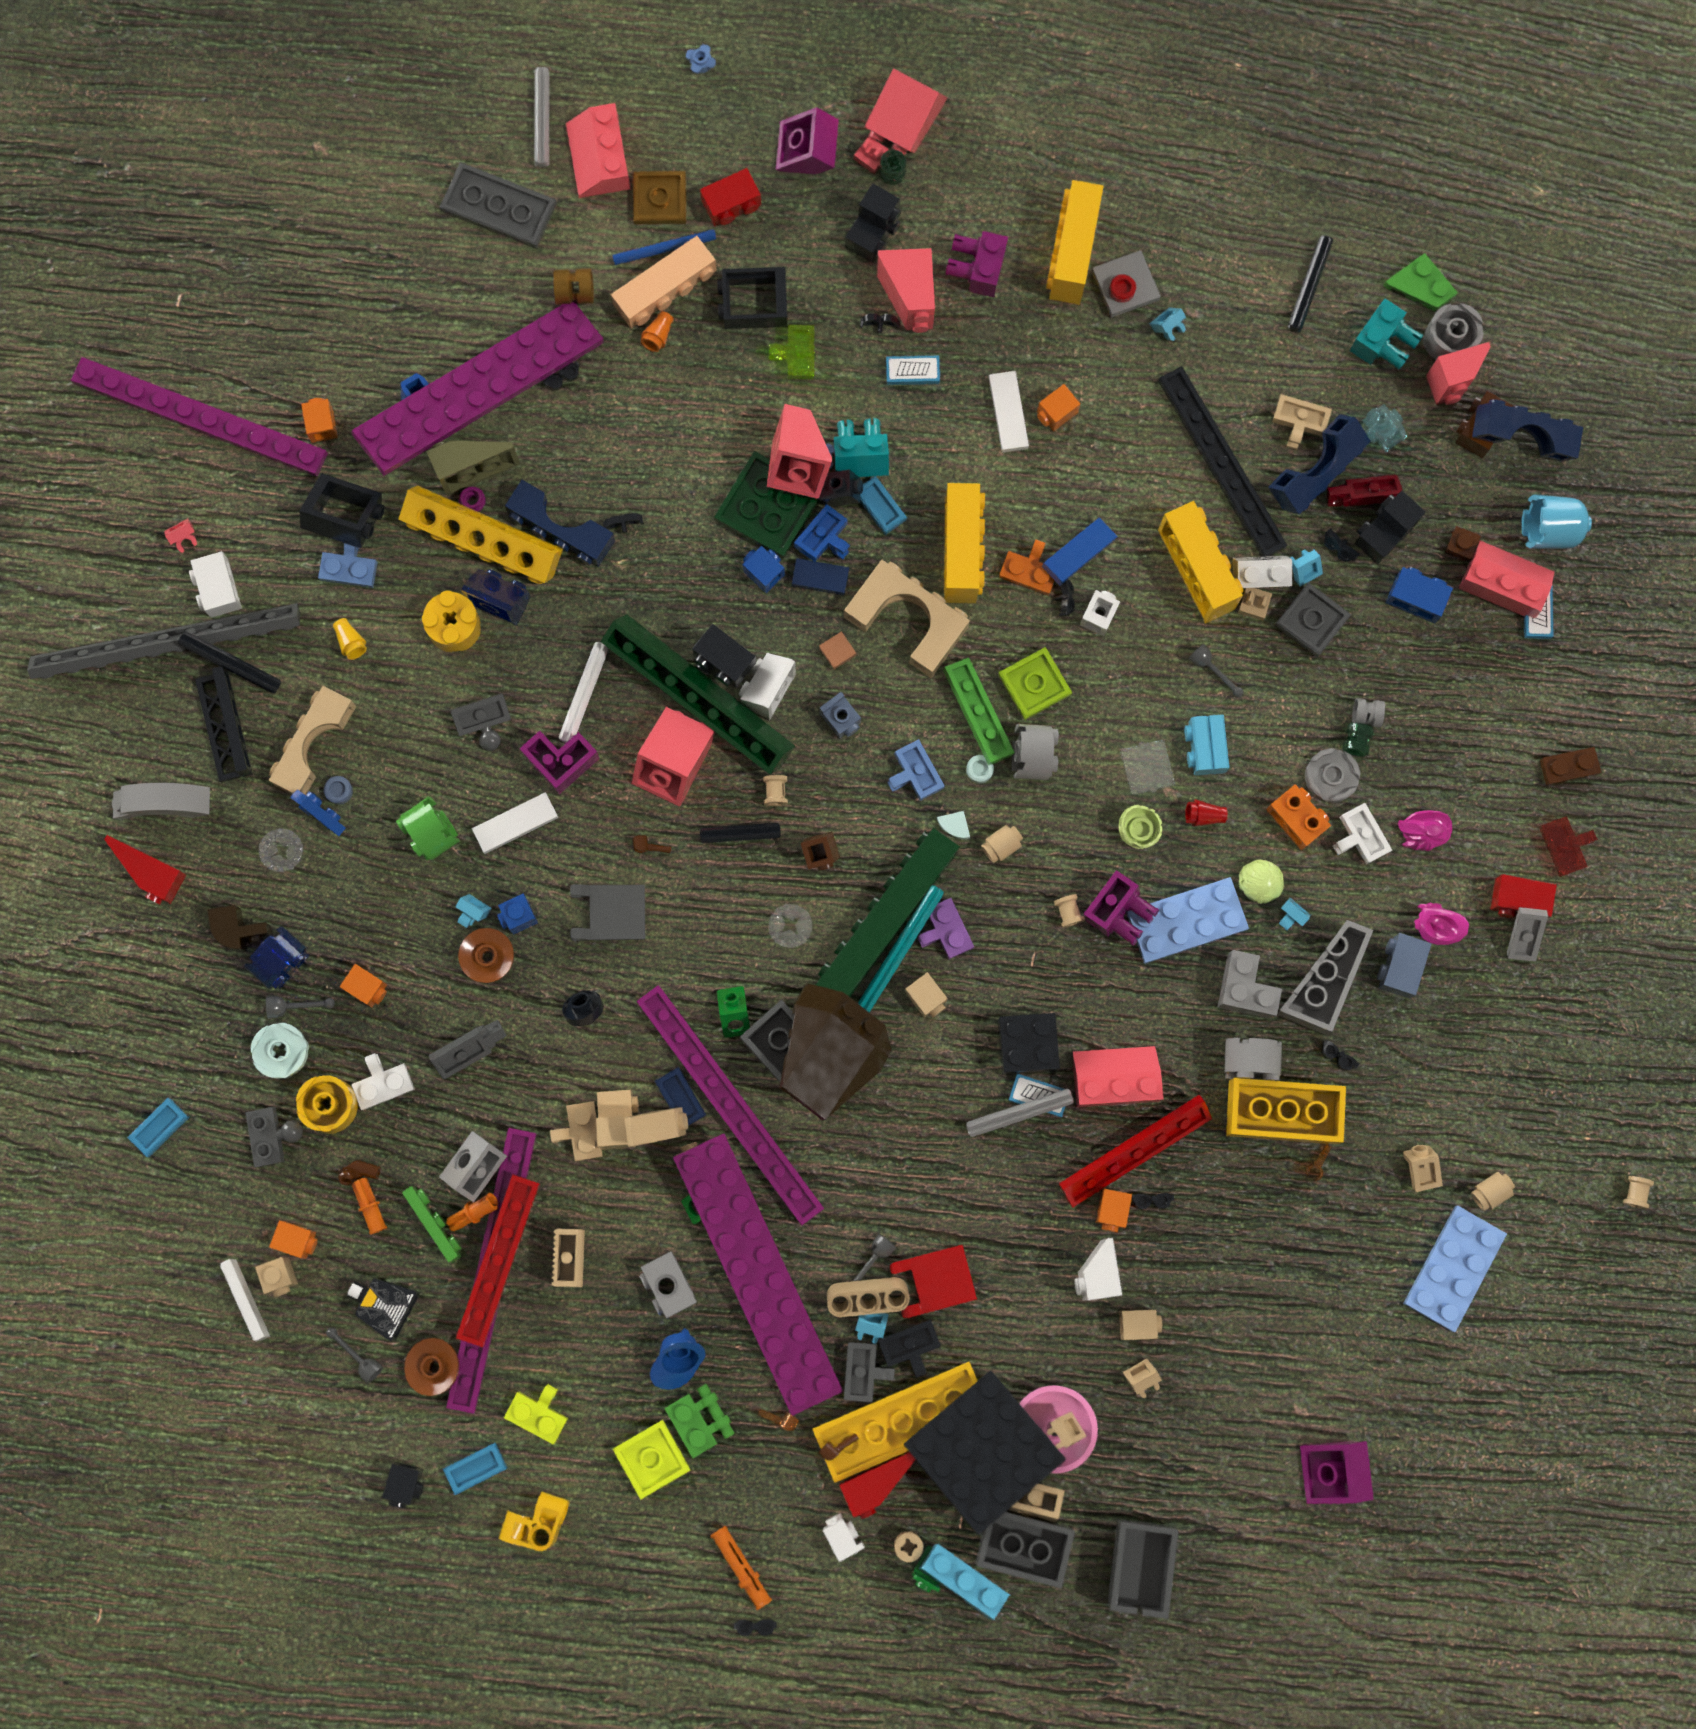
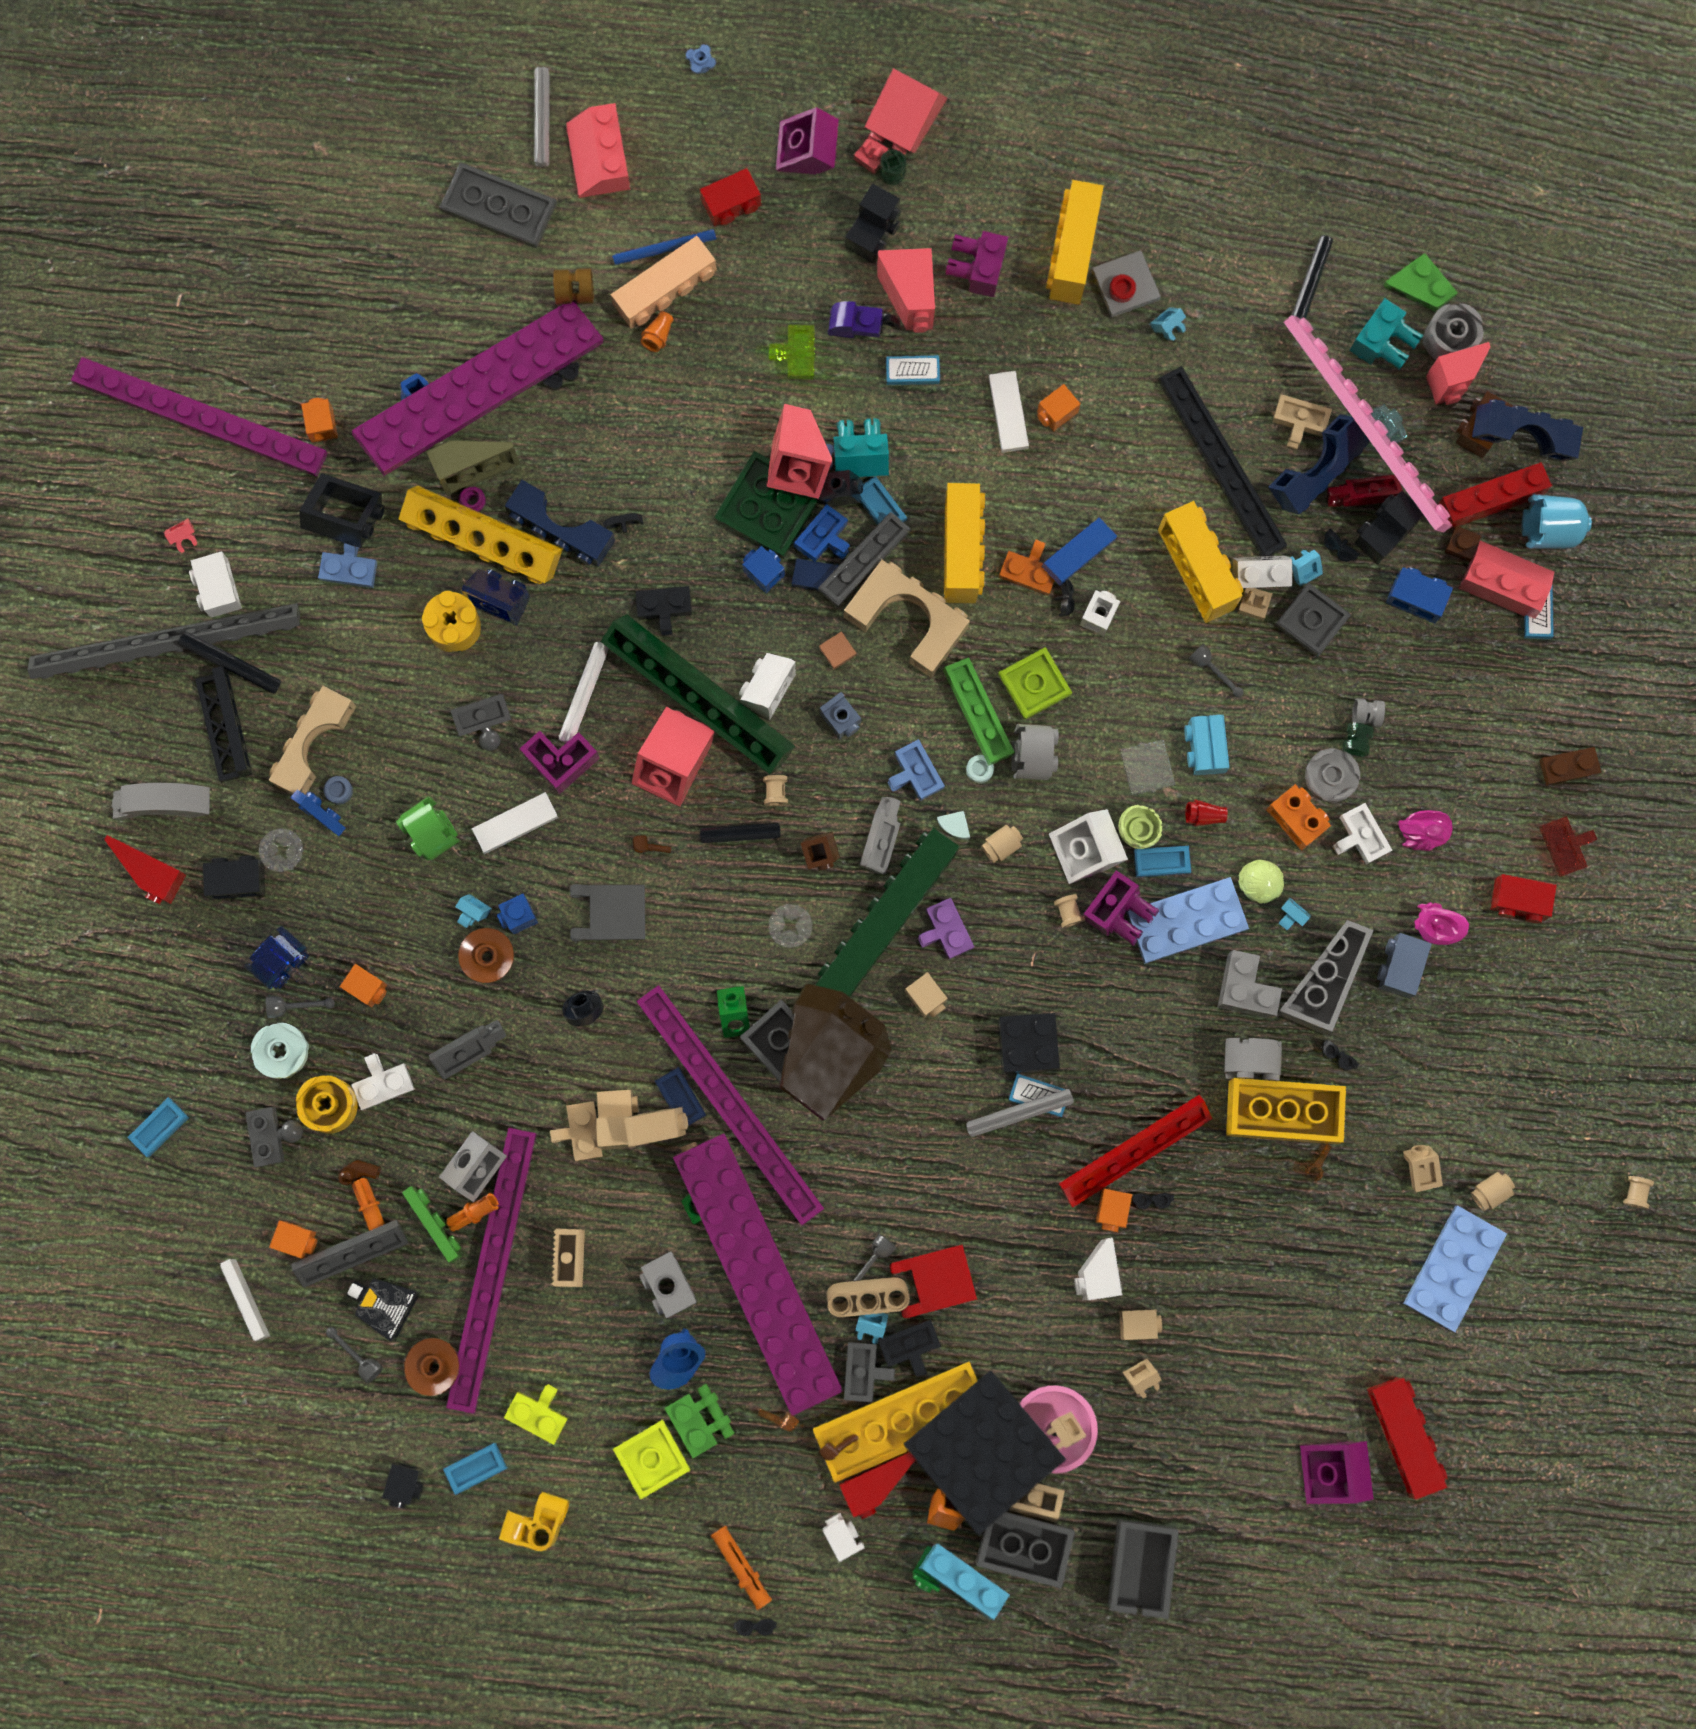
(228, 928): dark brown brick -> none
(234, 878): none -> black brick
(276, 1276): tan brick -> none
(349, 640): yellow cone -> none
(349, 1253): none -> dark grey tile
(497, 1261): red plate -> none
(659, 197): pearl gold tile -> none
(664, 604): none -> black plate
(722, 657): black brick -> none
(753, 276): black window -> none
(853, 320): none -> dark purple brick
(864, 559): none -> dark grey tile
(881, 836): none -> light grey hinge
(900, 948): teal axle -> none
(907, 1541): tan wheel -> none
(943, 1513): none -> orange brick
(1088, 846): none -> white slope
(1117, 1076): coral slope -> none
(1162, 861): none -> dark azure tile
(1374, 430): none -> bright pink plate
(1407, 1438): none -> red brick
(1496, 495): none -> red brick
(1527, 934): light grey plate -> none

